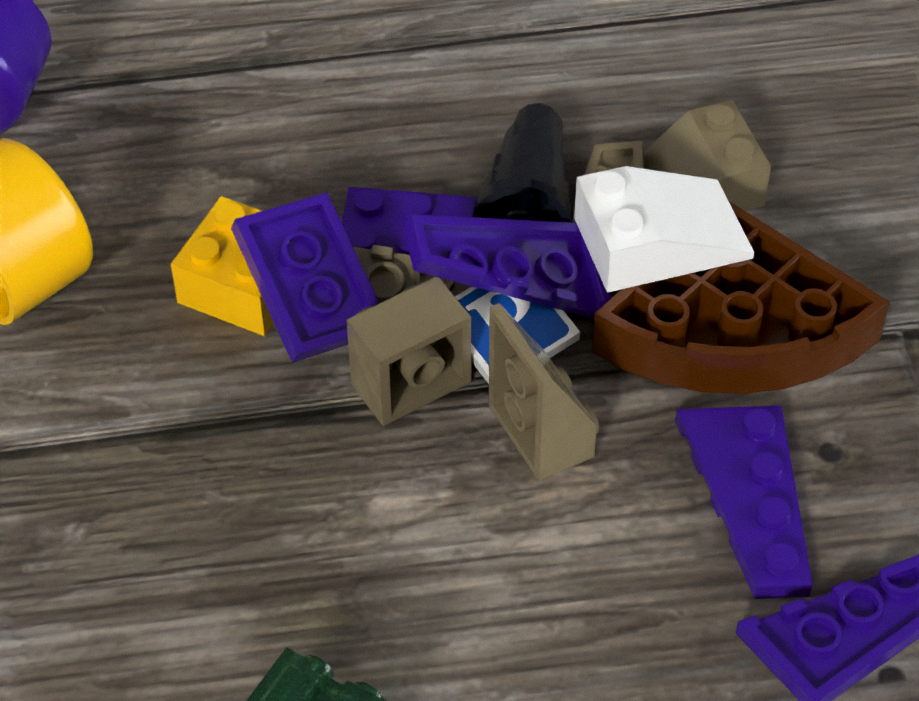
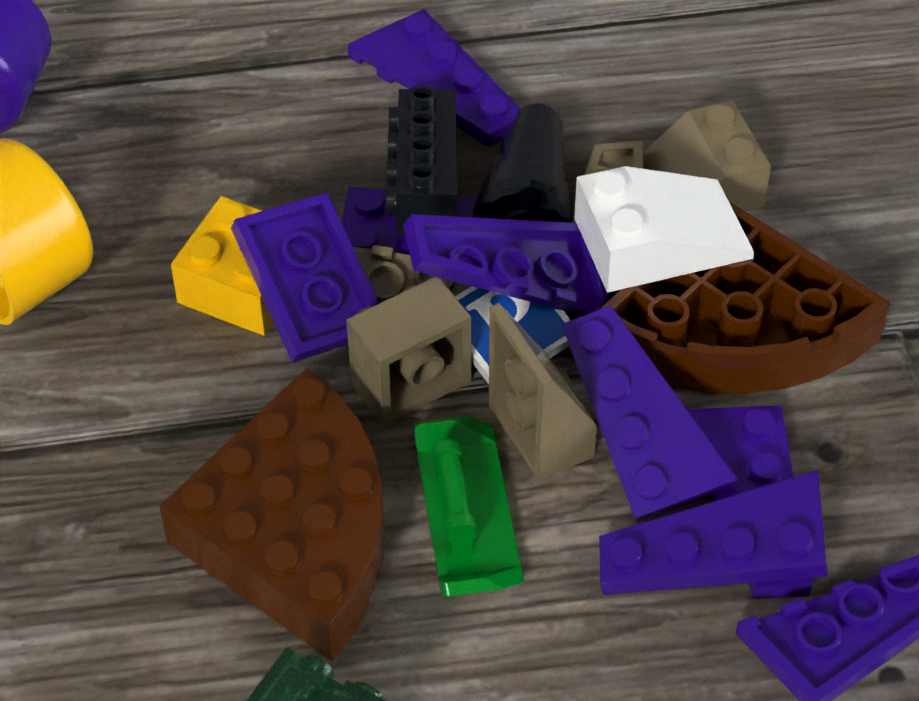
(290, 515): none -> reddish brown brick
(422, 155): none -> black brick
(424, 54): none -> dark purple wing
(466, 506): none -> green piece
(649, 432): none -> dark purple wing
(734, 540): none -> dark purple wing

